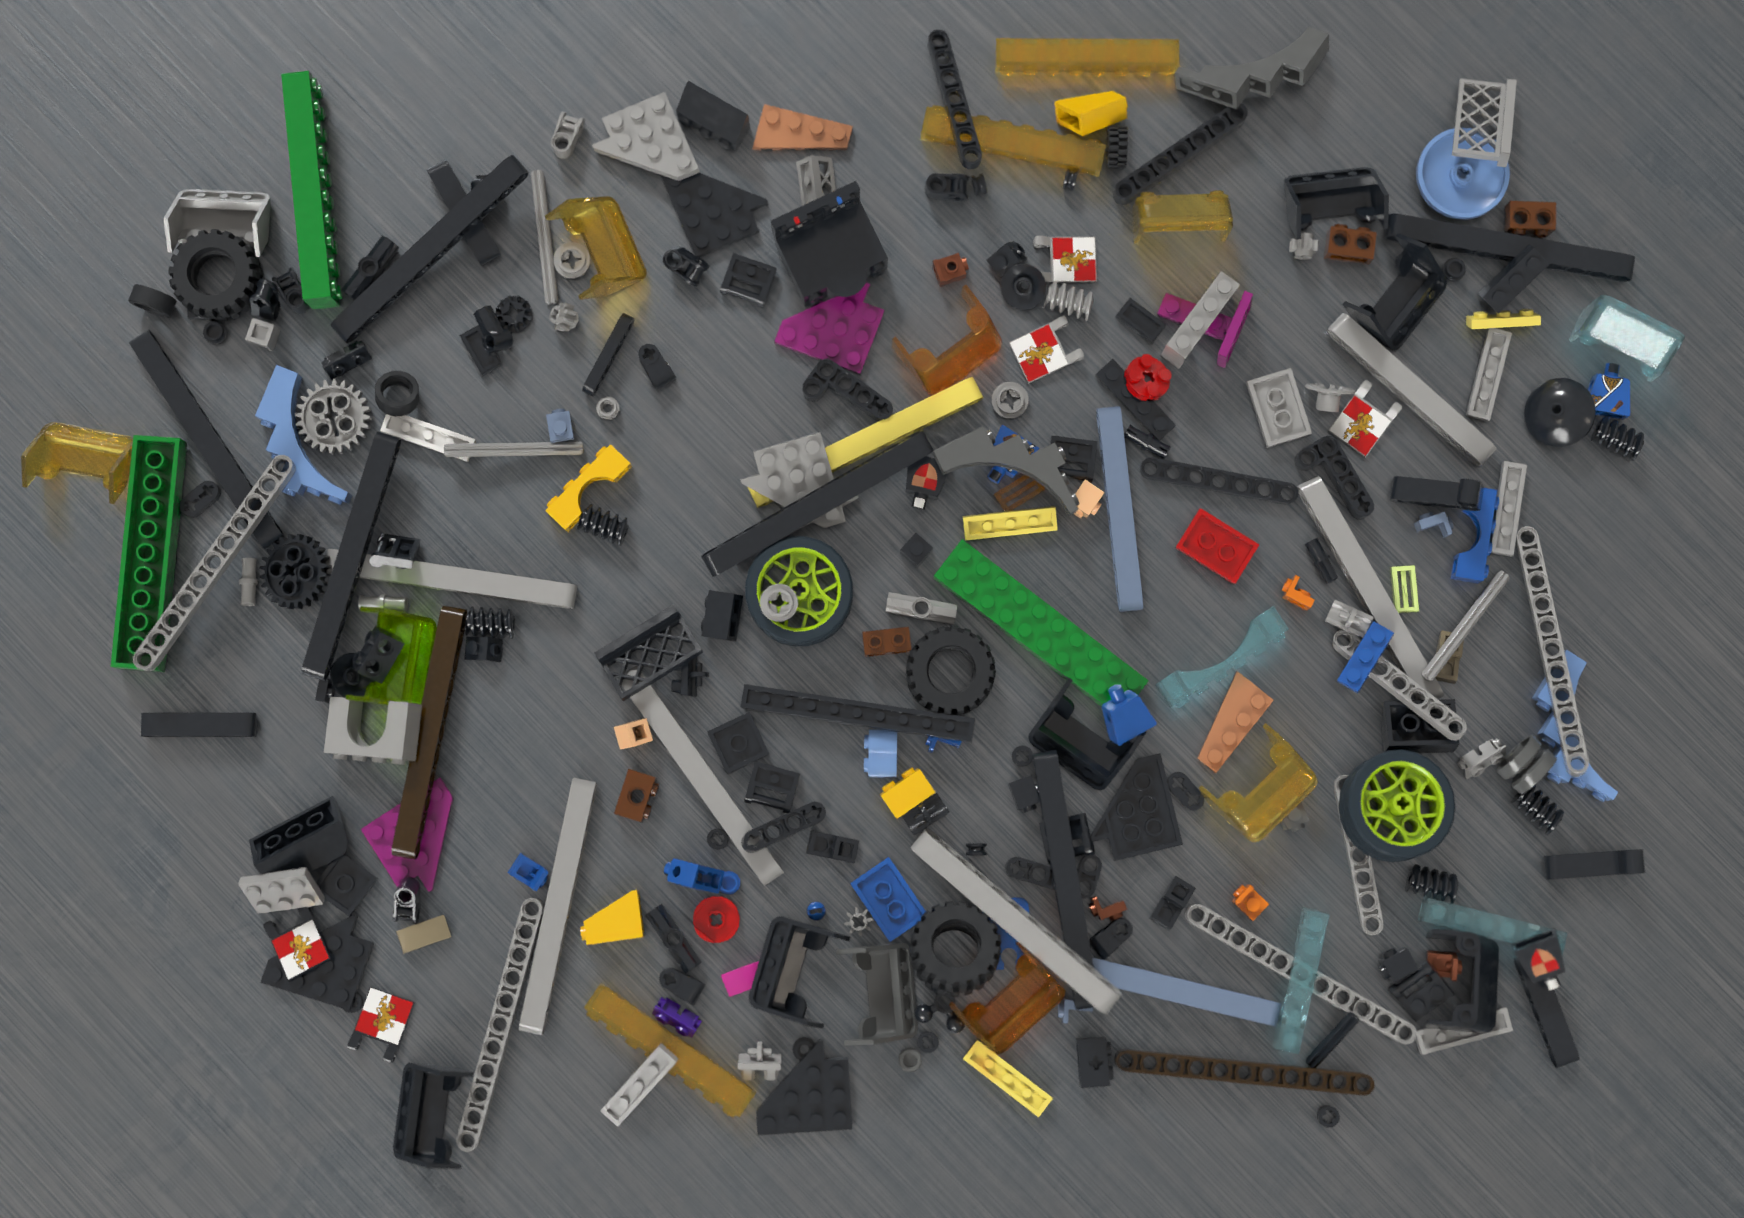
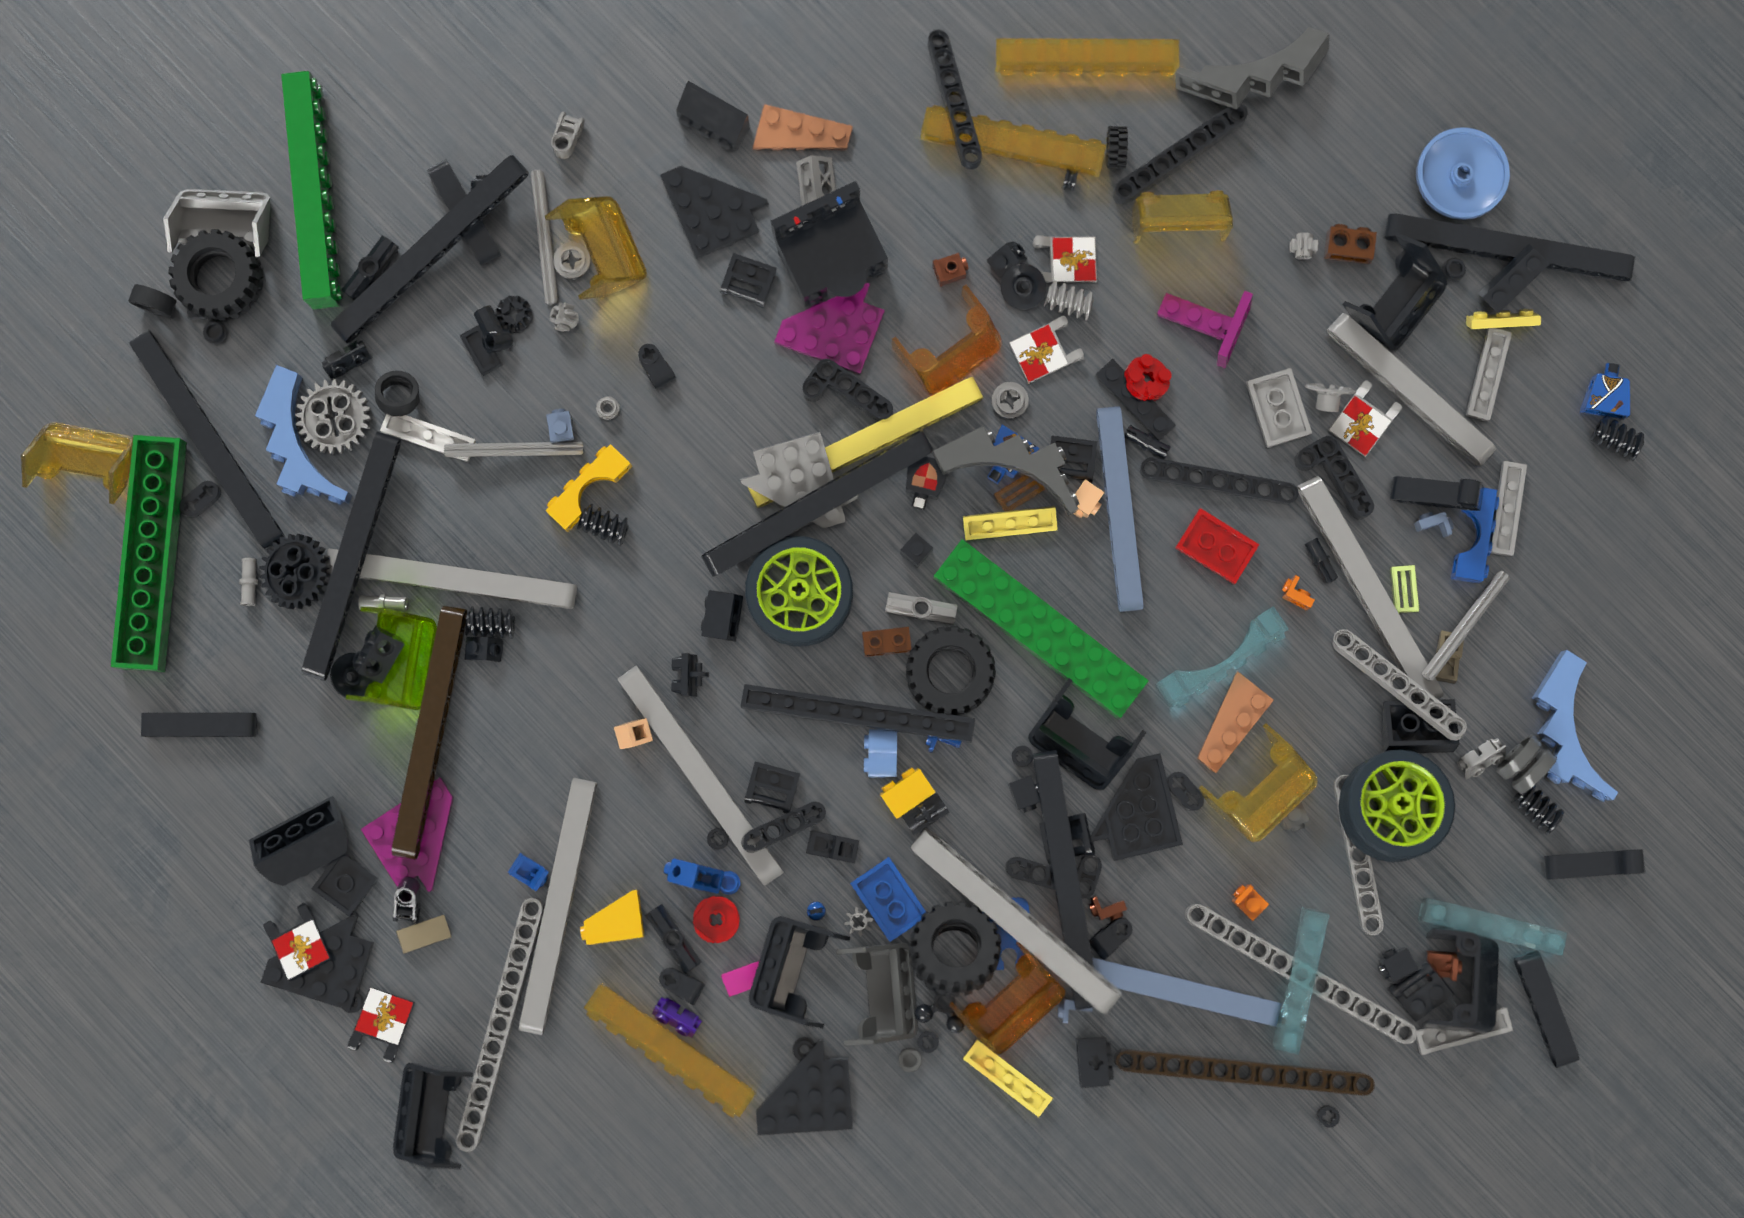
(204, 569): light grey beam -> none
(263, 334): light grey panel -> none
(265, 300): black piece -> none
(281, 890): light grey plate -> none
(290, 288): black piece -> none
(325, 691): black plate -> none
(397, 742): light grey arch -> none
(402, 552): black plate -> none
(608, 354): black beam -> none
(625, 805): reddish brown brick -> none
(639, 1084): light grey plate -> none
(641, 636): black fence -> none
(649, 139): light grey wing -> none
(690, 266): black piece -> none
(738, 743): black plate -> none
(759, 1059): light grey hips -> none
(772, 593): light grey gear -> none
(949, 187): black piece -> none
(976, 849): black bush -> none
(979, 184): black bush -> none
(1091, 111): yellow slope -> none
(1125, 715): blue torso -> none
(1141, 320): black tile -> none
(1172, 903): black slope -> none
(1199, 319): light grey arch -> none
(1332, 1040): black axle -> none
(1335, 194): black windscreen -> none
(1349, 619): light grey hips -> none
(1365, 657): blue plate -> none
(1433, 882): black piece -> none
(1503, 125): light grey fence -> none
(1528, 212): reddish brown brick -> none
(1541, 958): black torso -> none
(1551, 662): light grey beam -> none
(1571, 423): black dish -> none
(1630, 333): clear light blue windscreen -> none

